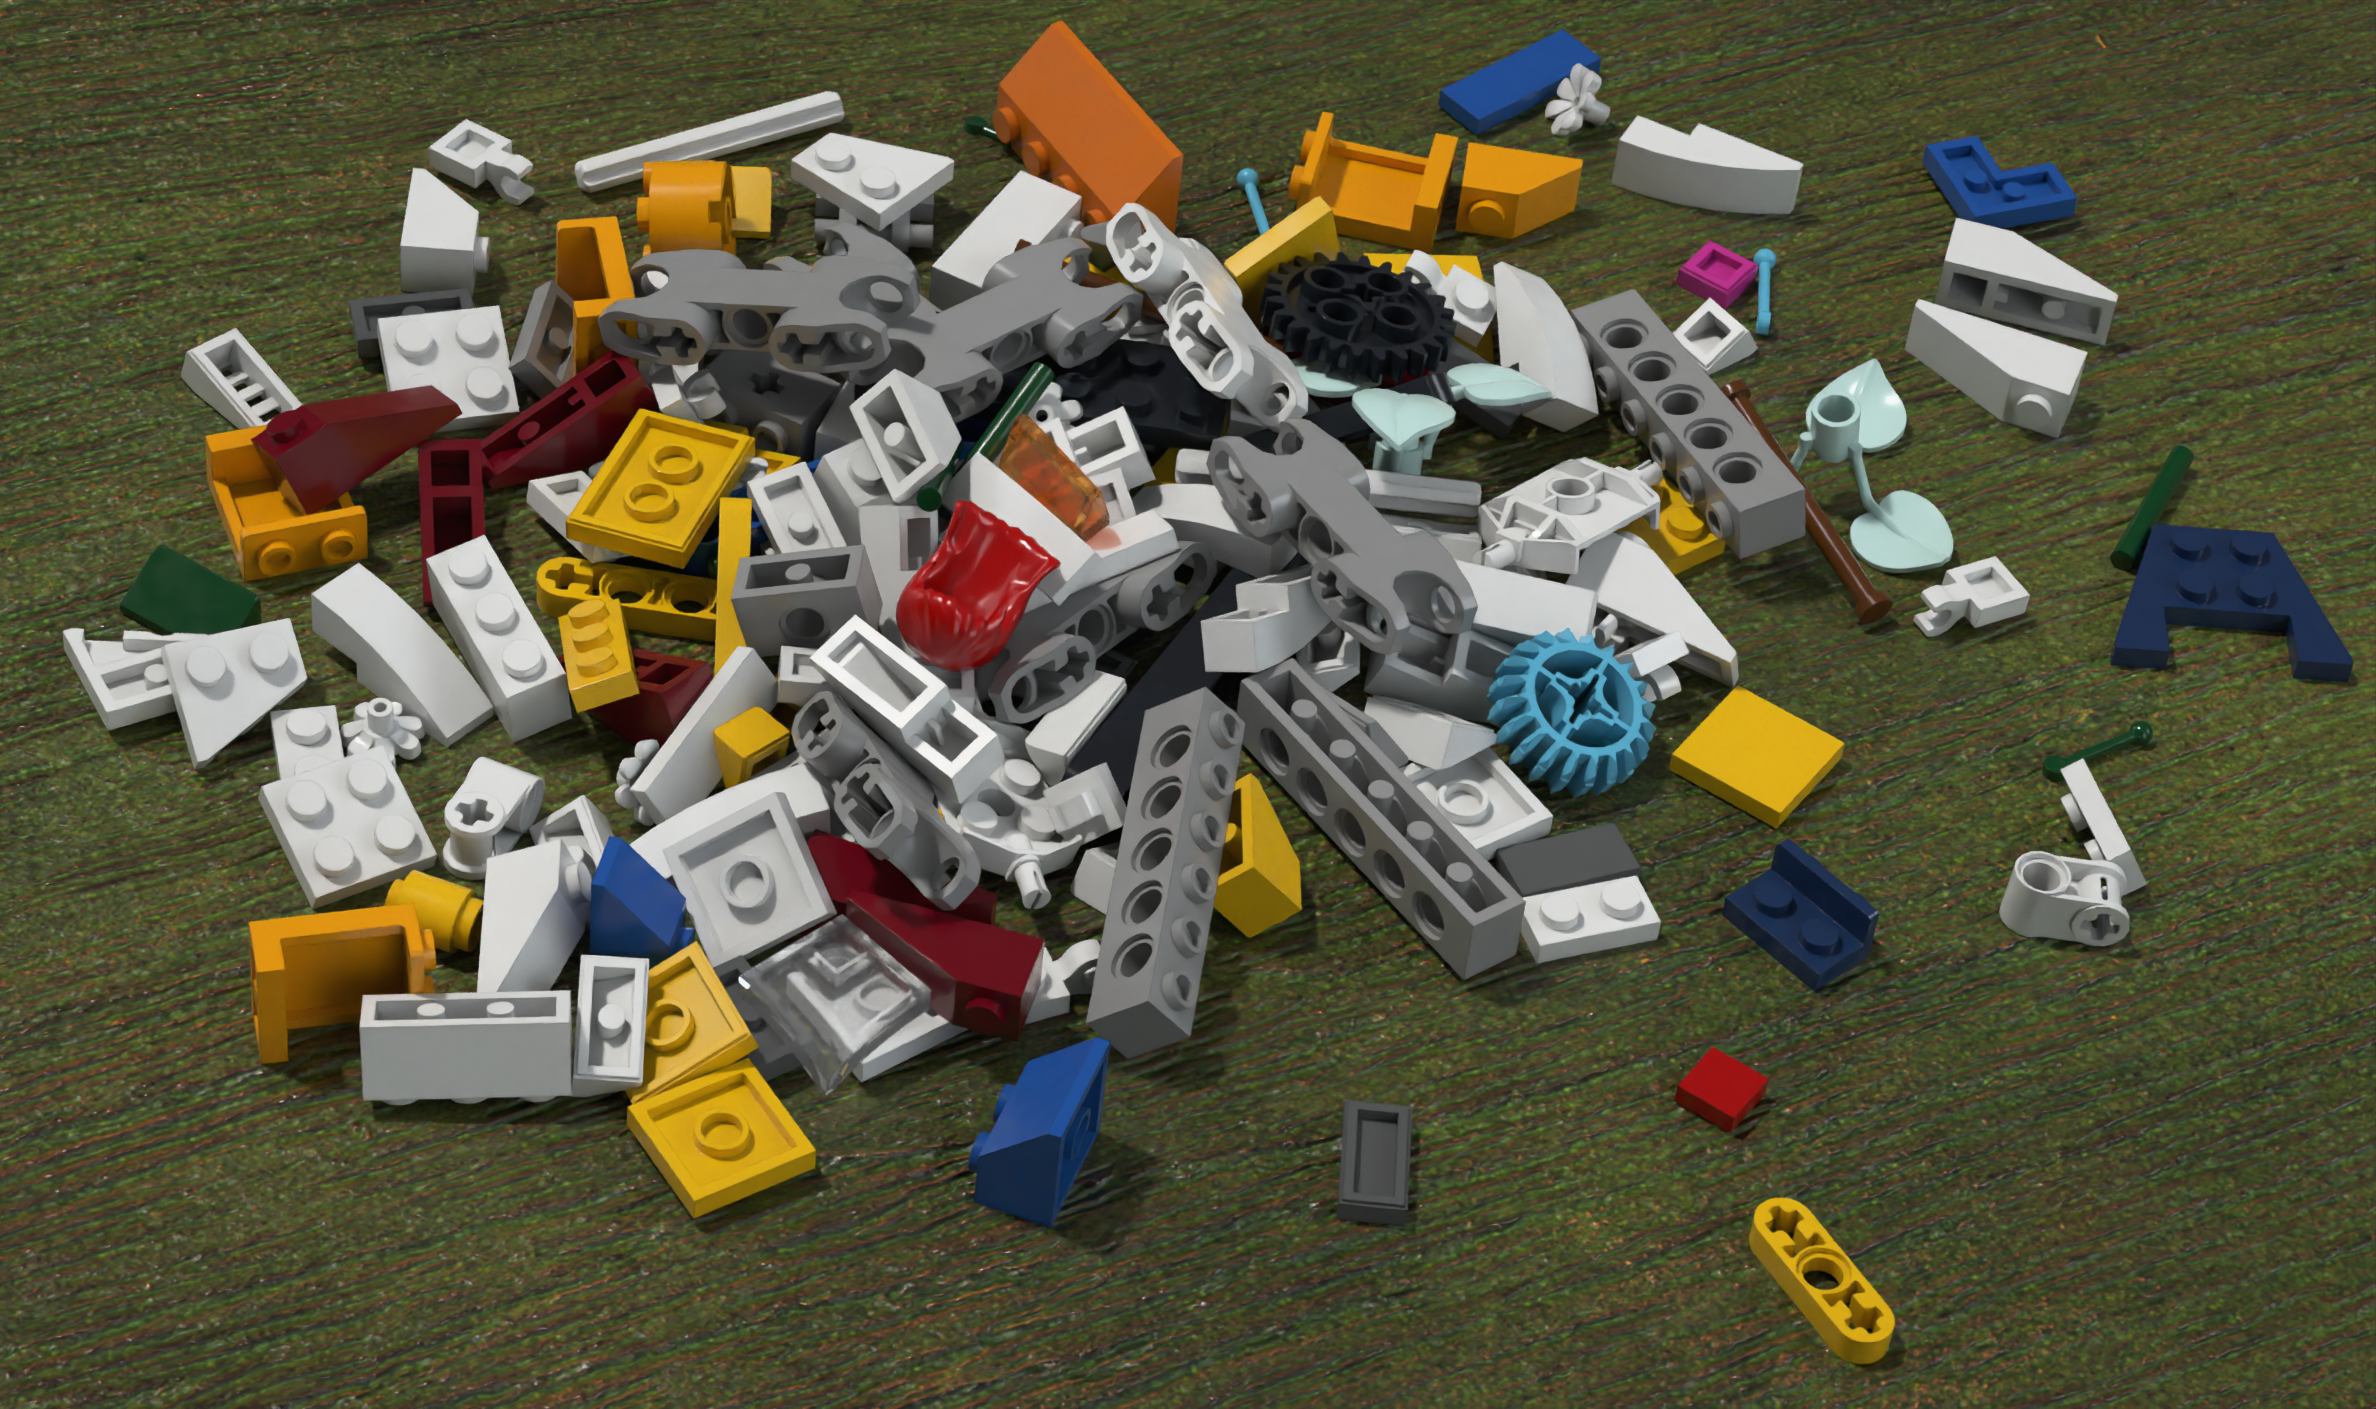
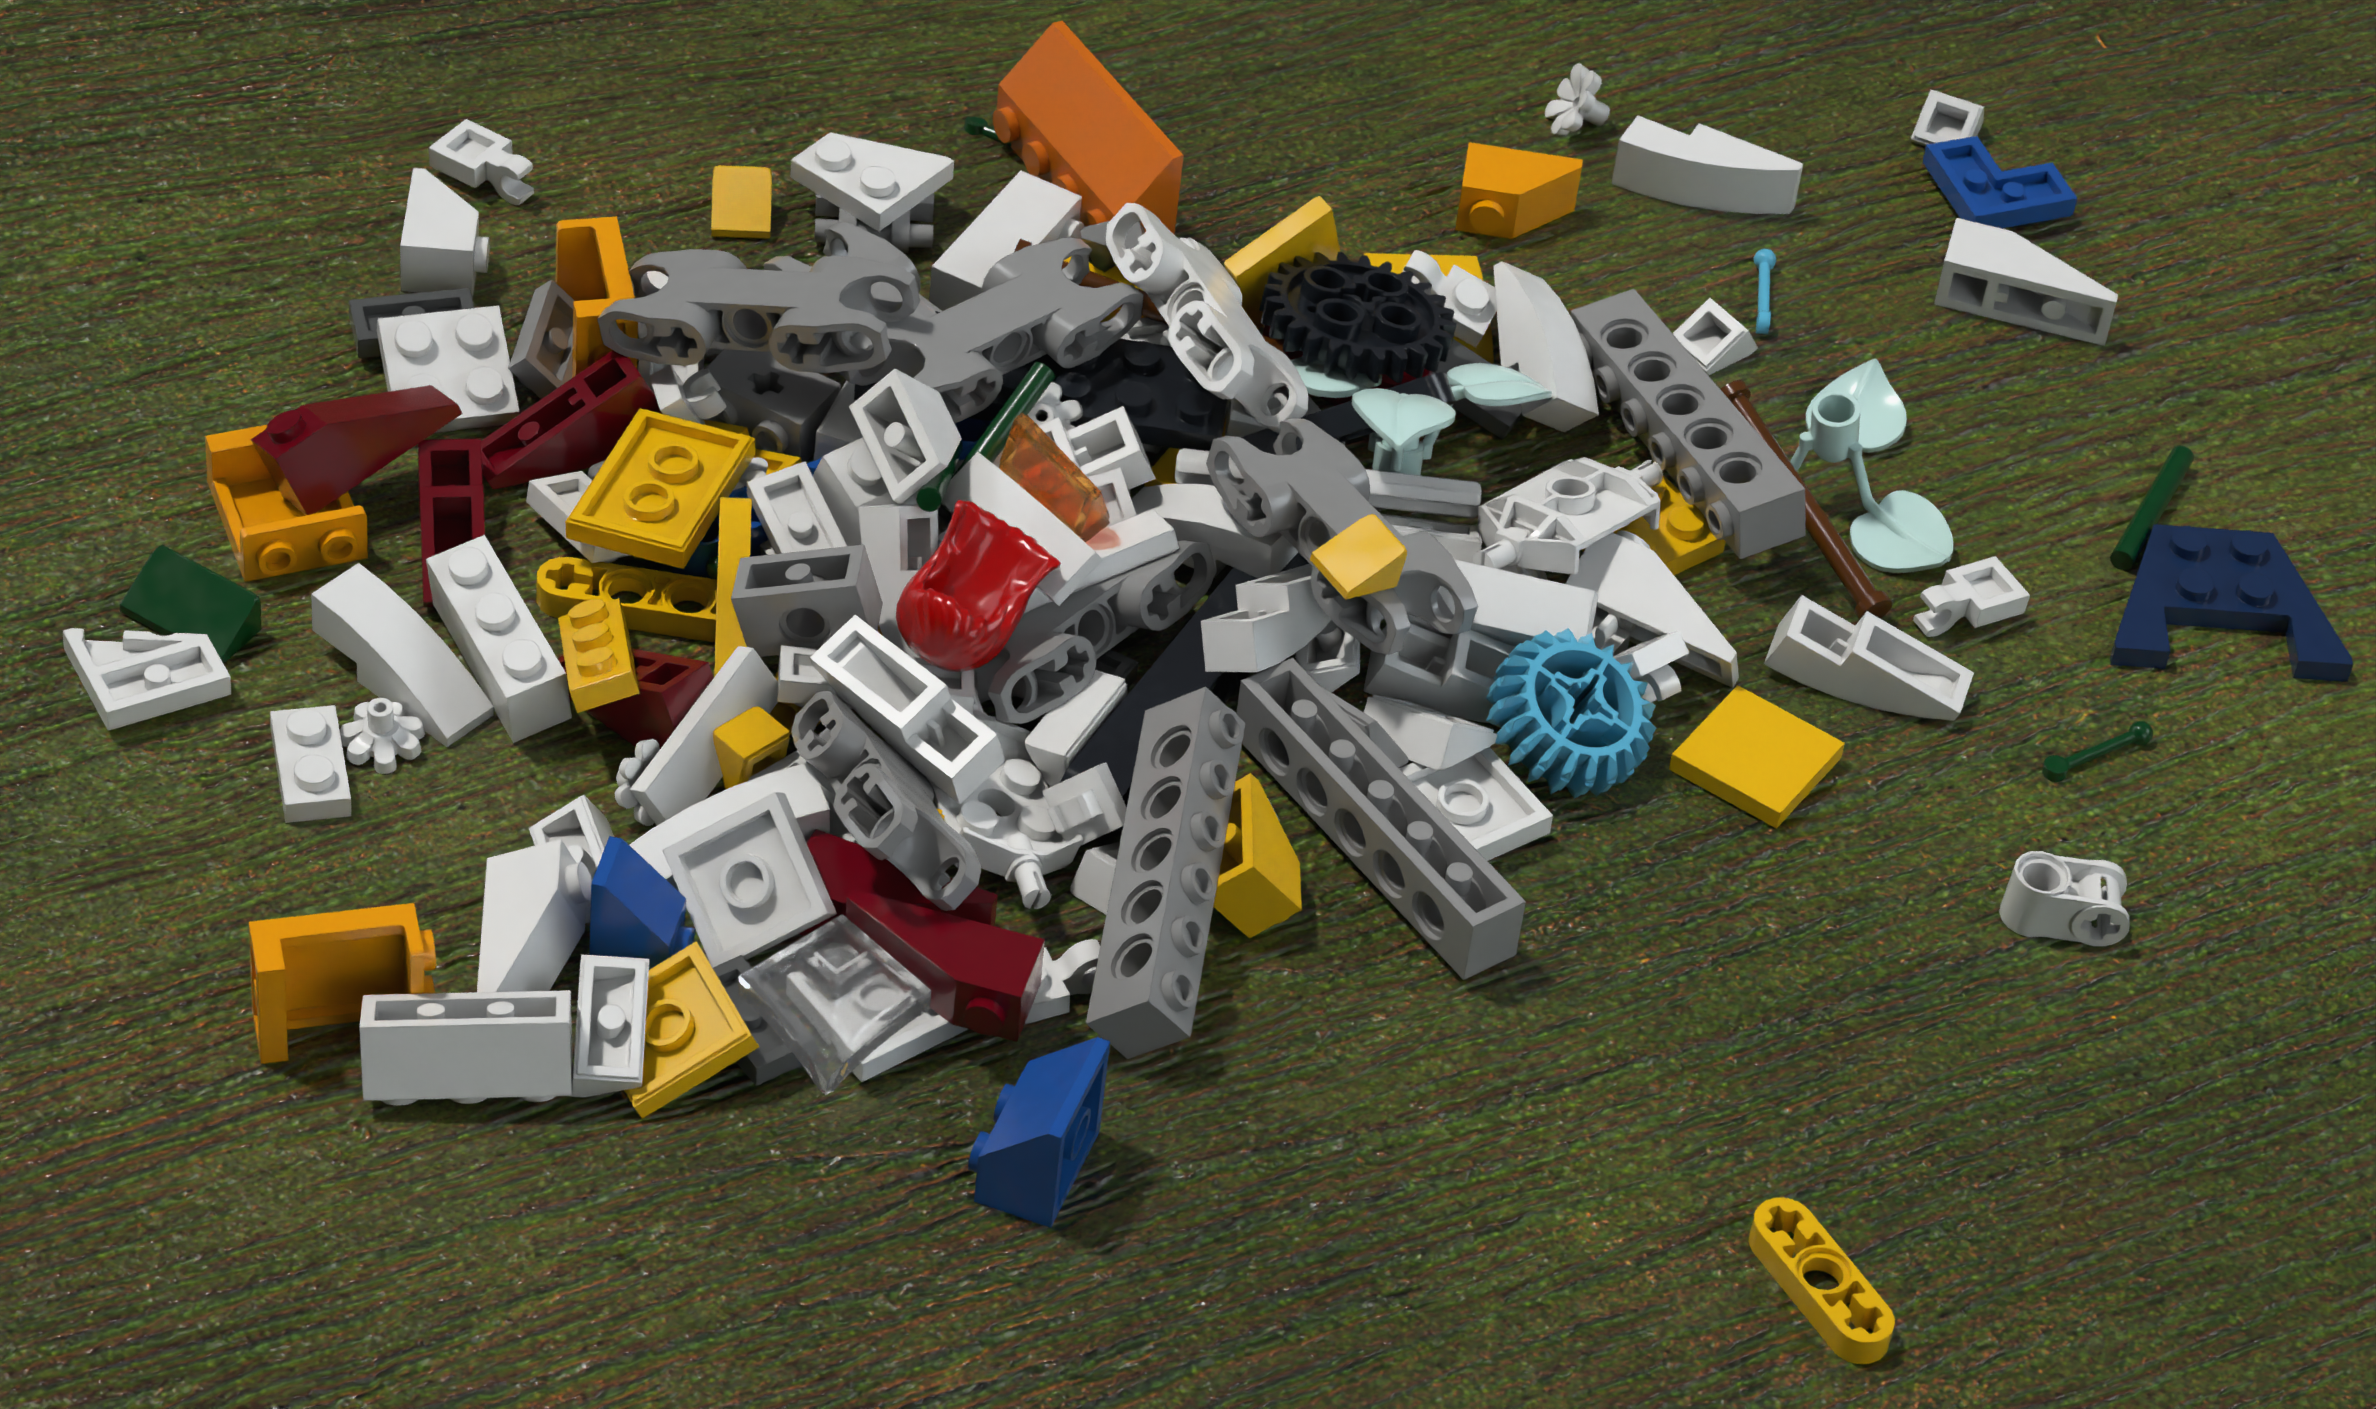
(231, 682): white wing -> none
(232, 352): white slope -> none
(347, 826): white plate -> none
(443, 907): yellow brick -> none
(489, 815): white piece -> none
(687, 206): light orange brick -> none
(711, 140): white axle -> none
(721, 1137): yellow plate -> none
(1248, 180): medium azure hinge -> none
(1361, 558): none -> yellow slope
(1373, 189): light orange panel -> none
(1374, 1162): dark grey tile -> none
(1515, 82): blue tile -> none
(1567, 861): dark grey tile -> none
(1588, 919): white plate -> none
(1717, 274): dark pink tile -> none
(1721, 1089): red tile -> none
(1804, 917): dark blue bracket -> none
(1867, 663): none -> white slope
(1947, 119): none -> white slope
(1999, 367): white slope -> none
(2089, 809): white plate -> none

